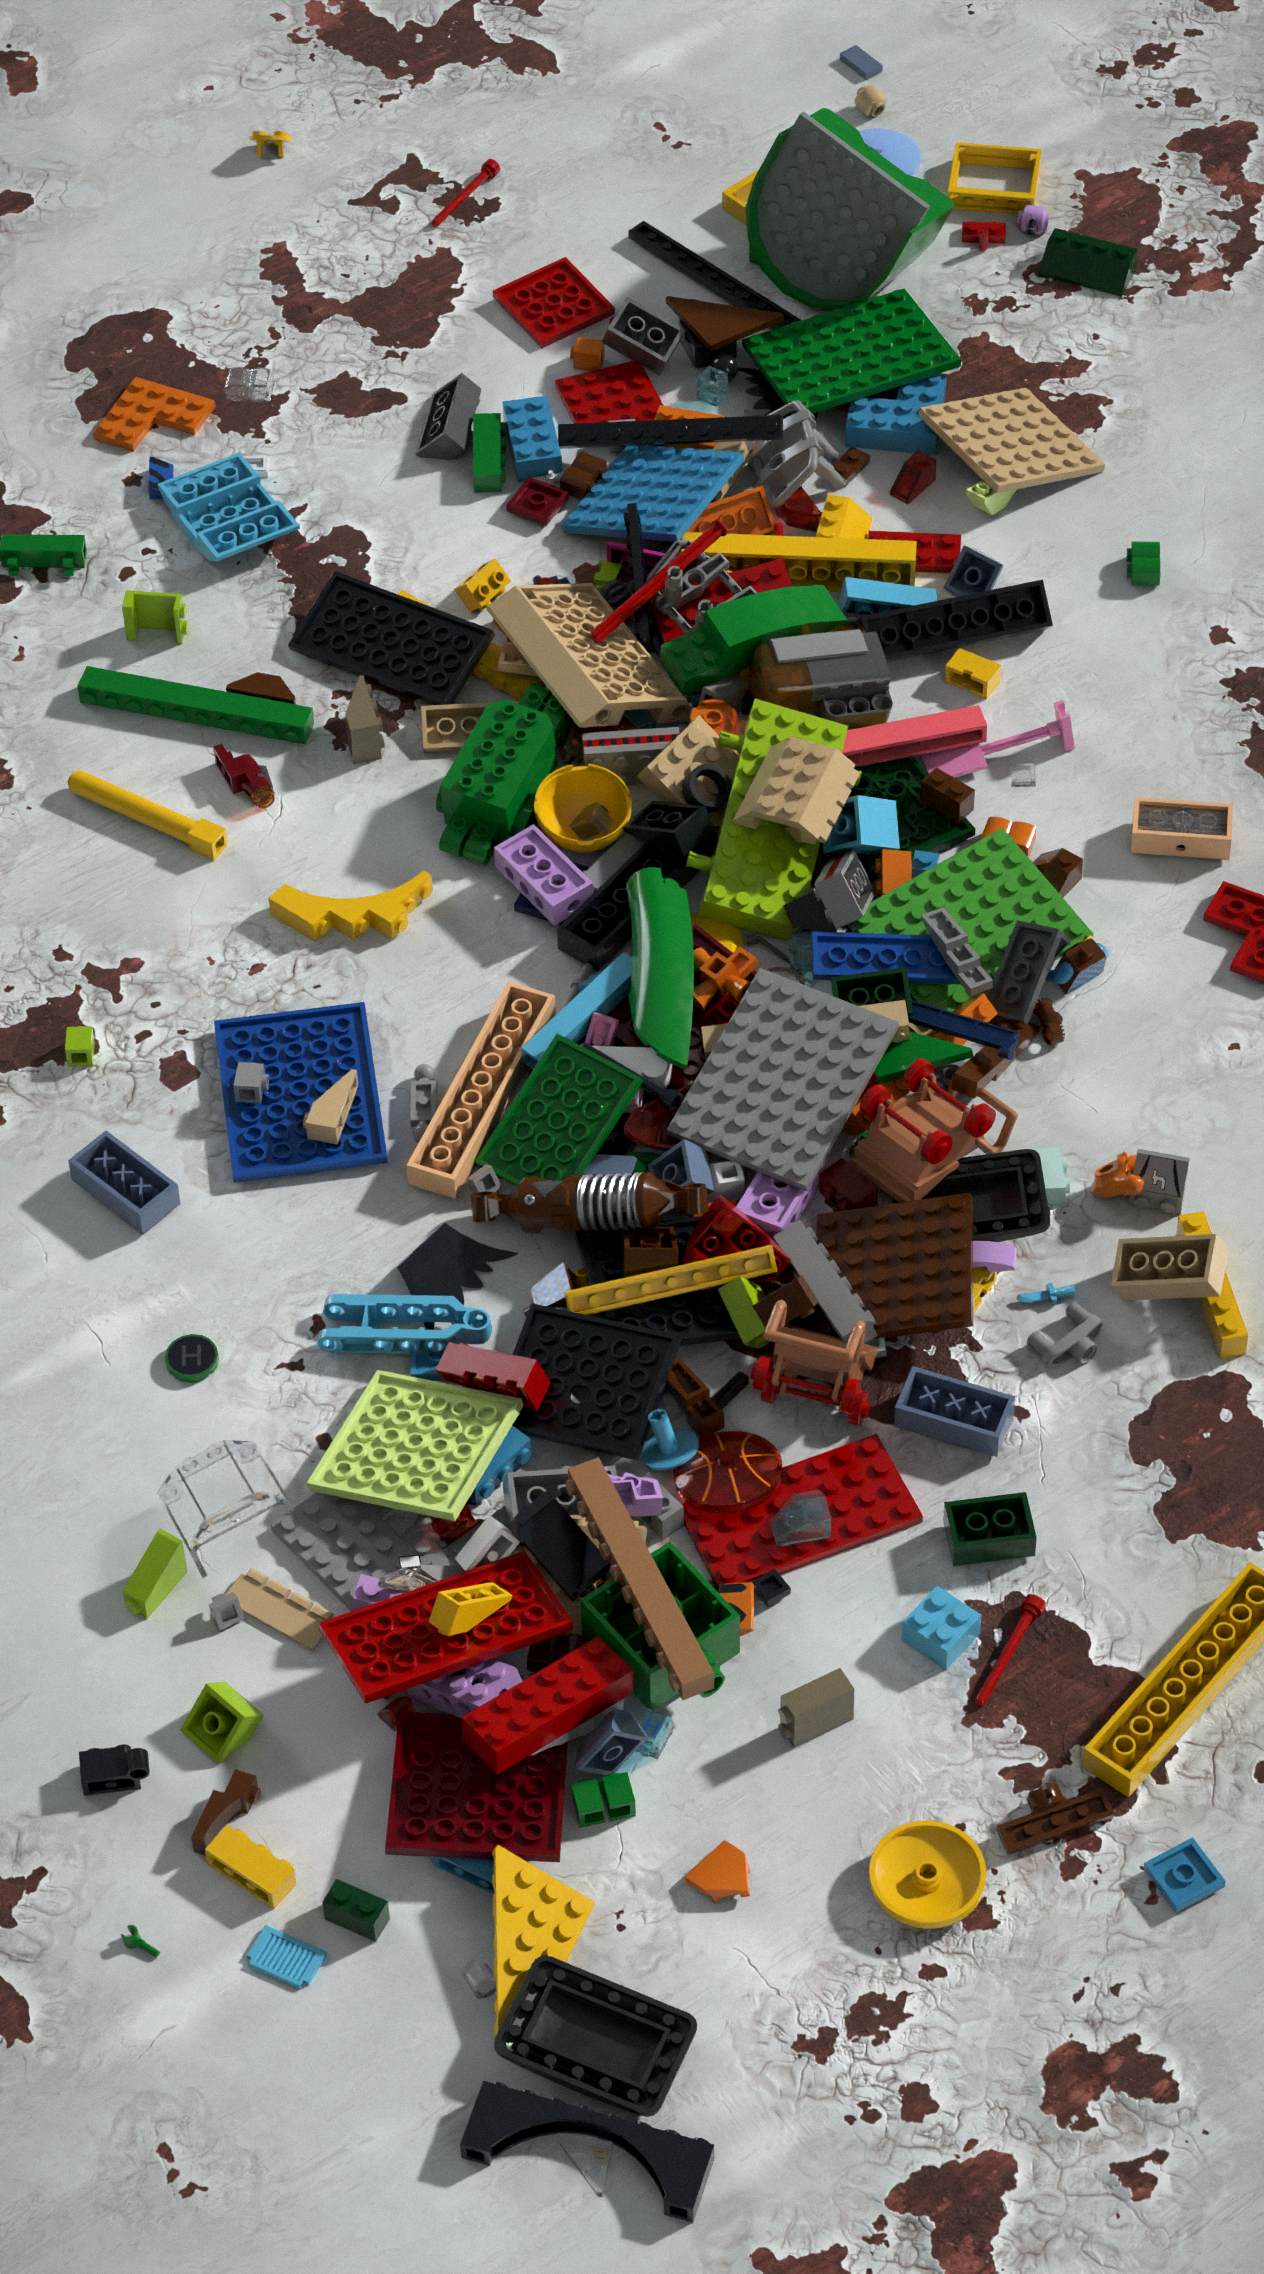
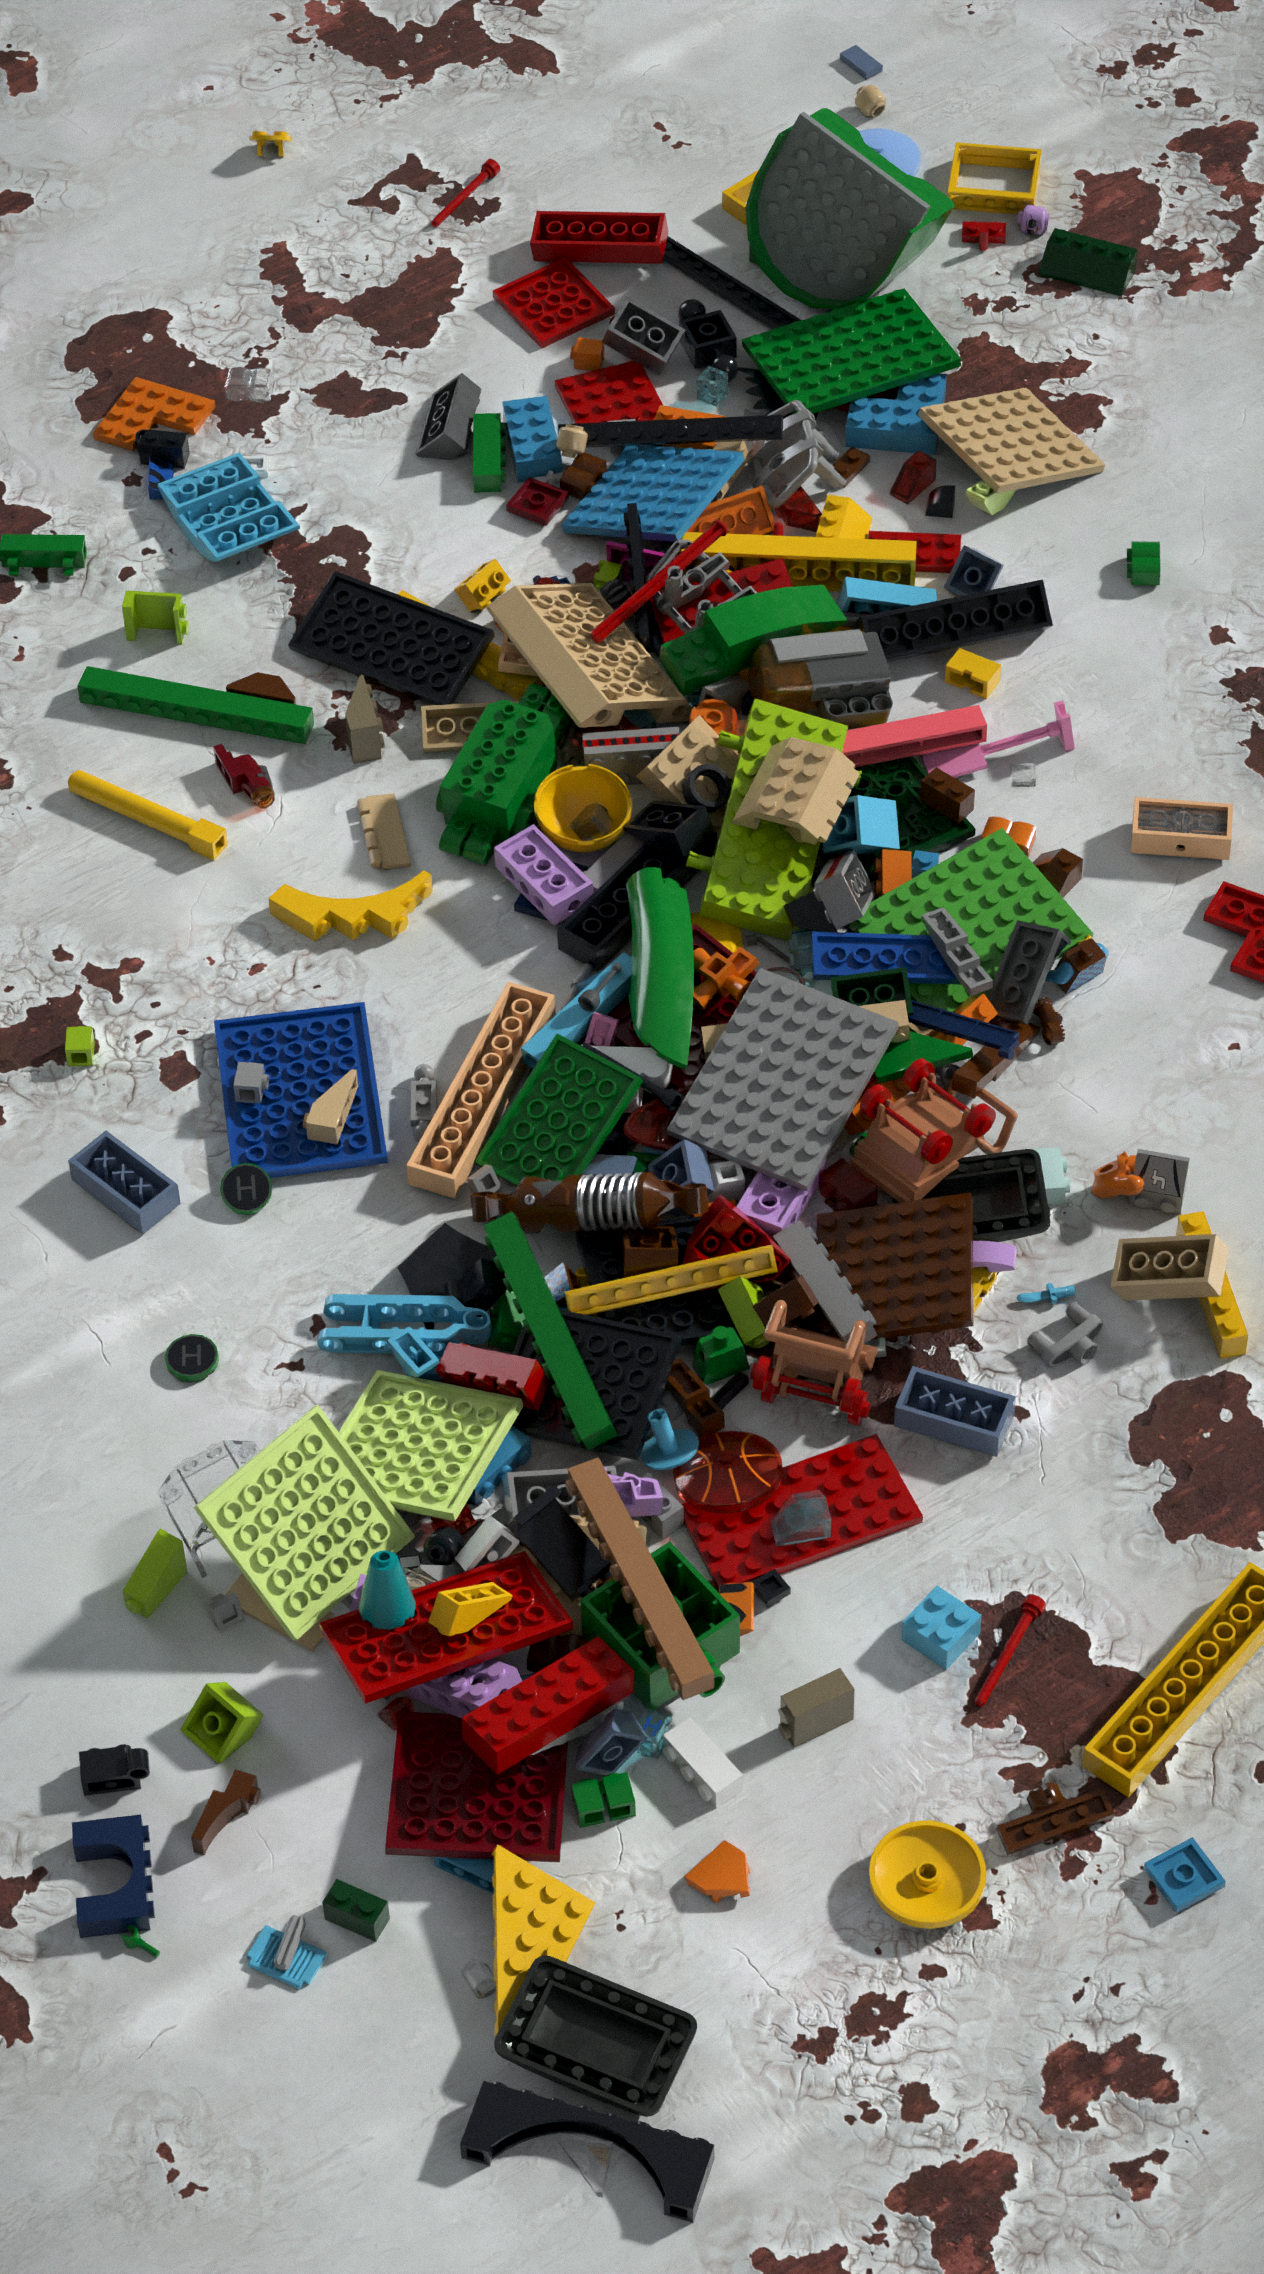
(120, 1840): none -> dark blue arch
(163, 445): none -> black hinge
(246, 1189): none -> black tile
(251, 1866): yellow brick -> none
(289, 1943): none -> light grey axle
(303, 1521): none -> yellowish green plate
(383, 831): none -> tan windscreen
(386, 1593): none -> teal cone
(412, 1353): none -> medium azure slope
(443, 1546): none -> black head
(479, 1286): none -> black hinge
(505, 1323): none -> green brick
(550, 1332): none -> green brick
(571, 440): none -> tan head
(590, 999): none -> dark grey hinge
(599, 237): none -> red brick
(702, 1763): none -> white brick
(719, 1355): none -> green torso
(721, 323): reddish brown tile -> none
(941, 502): none -> black brick
(989, 1529): dark green brick -> none

